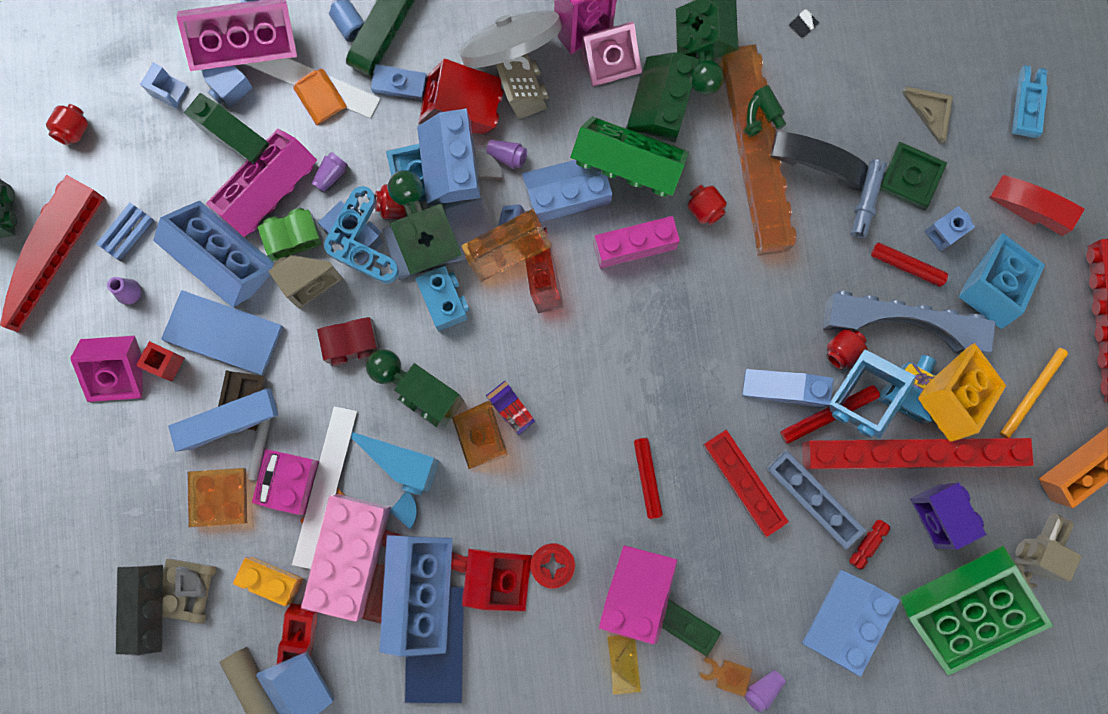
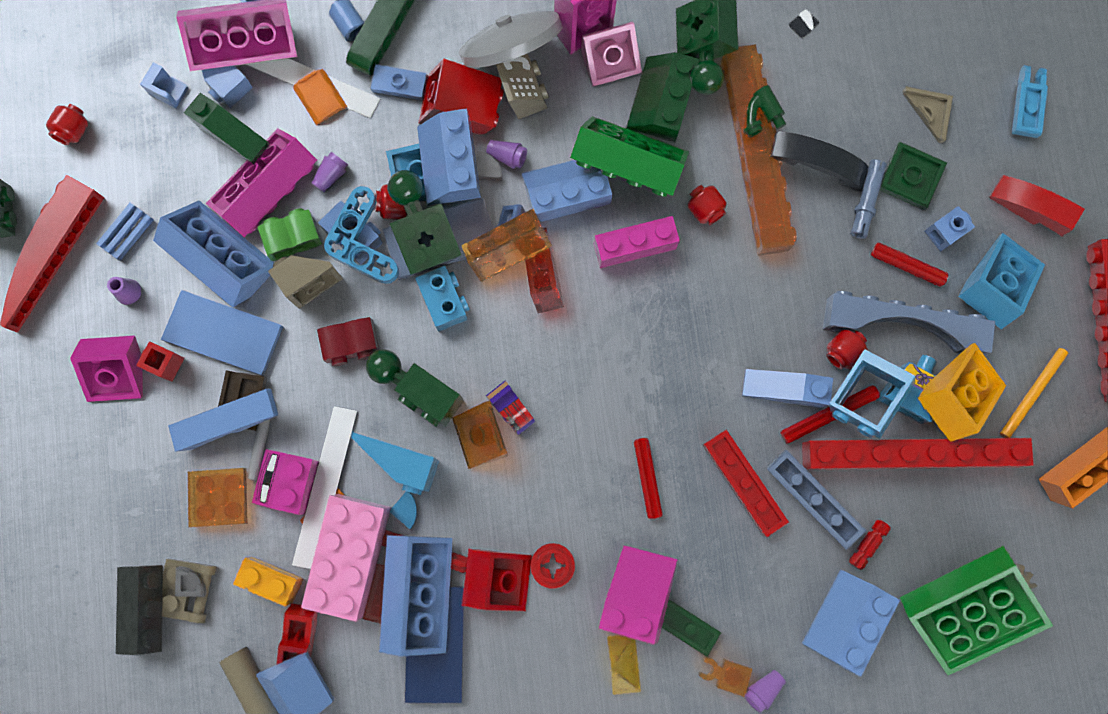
(948, 516): dark purple brick -> none
(1047, 553): dark tan brick -> none

